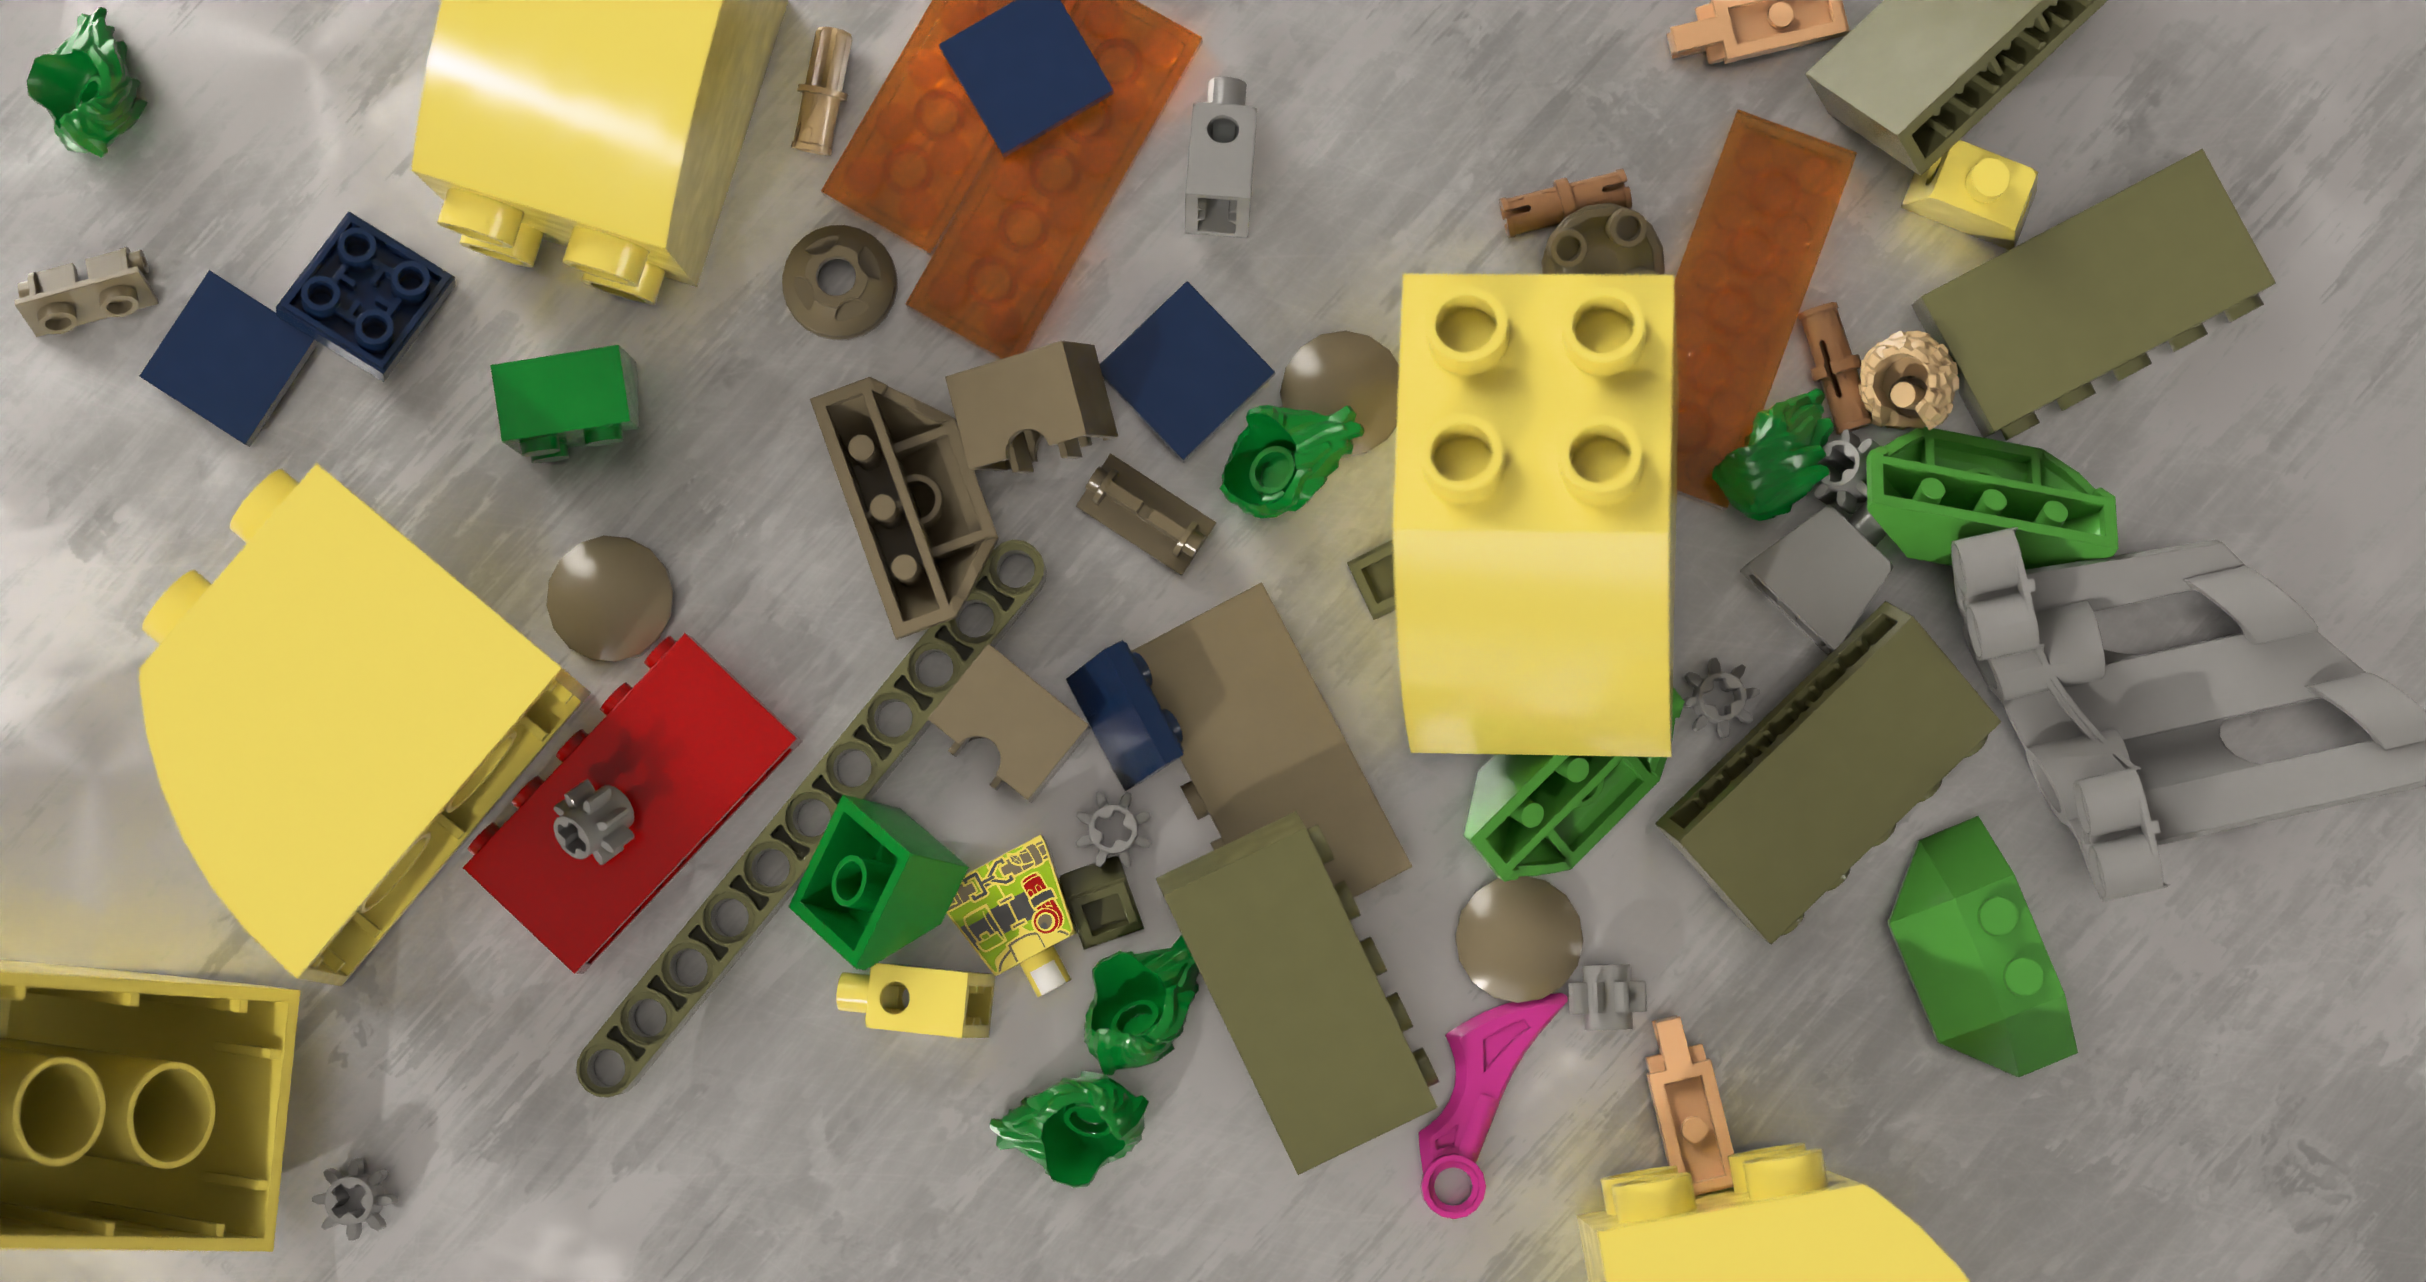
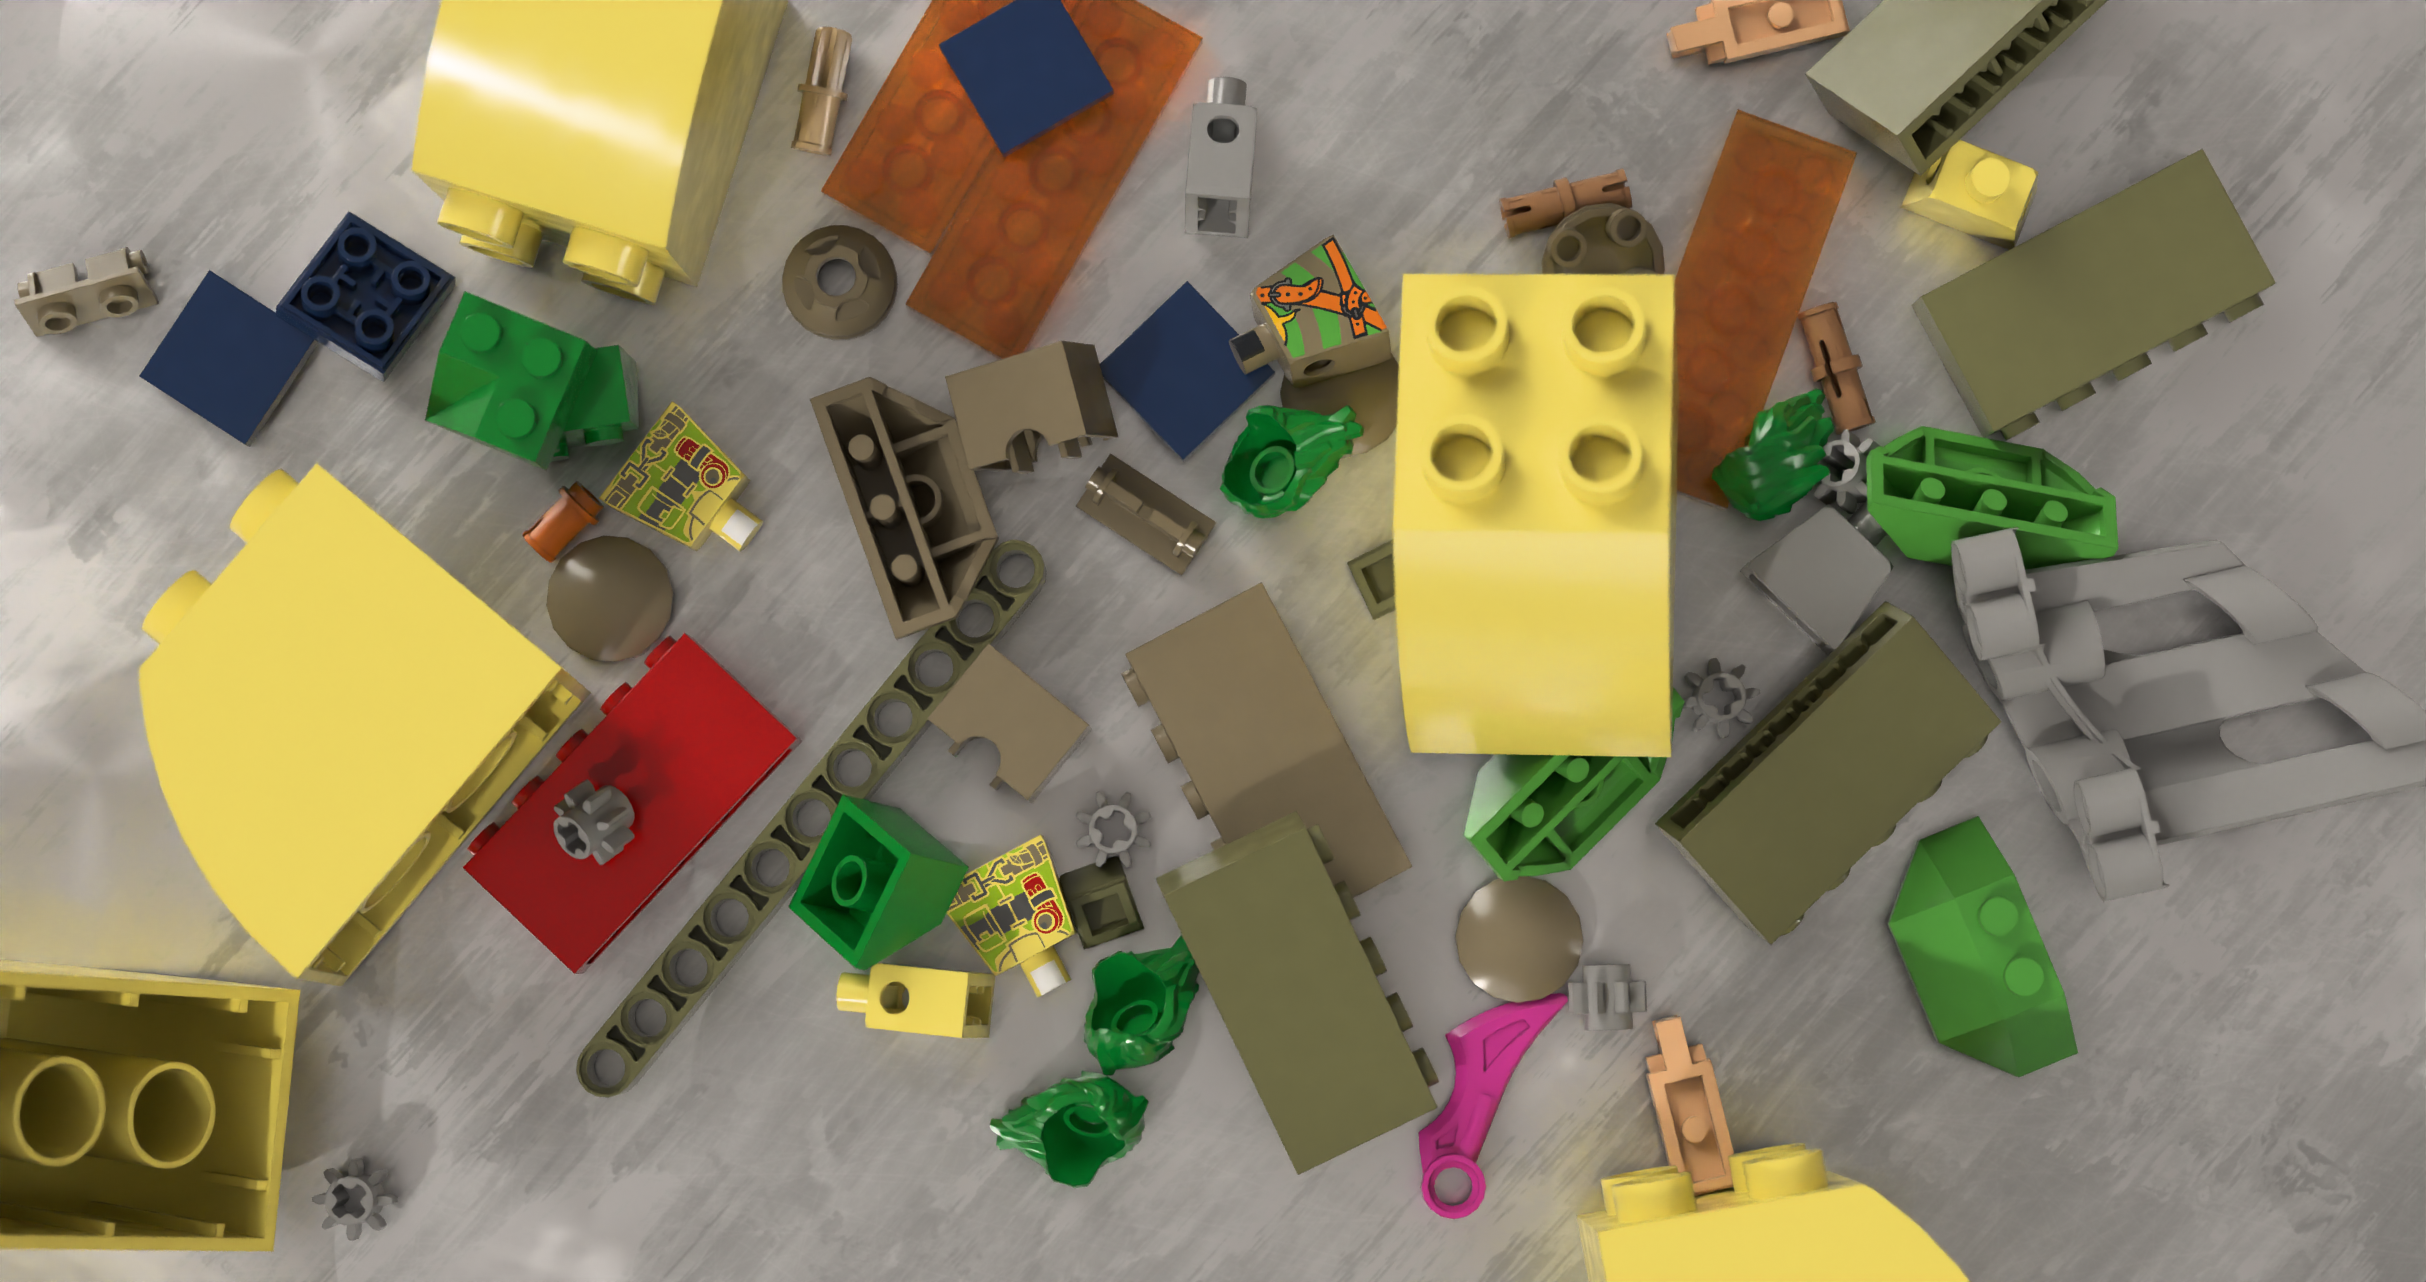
(87, 87): green hair -> none
(507, 380): none -> green slope
(563, 521): none -> orange pin
(683, 485): none -> torso
(1126, 715): dark blue tile -> none
(1313, 320): none -> torso
(1908, 381): tan piece -> none

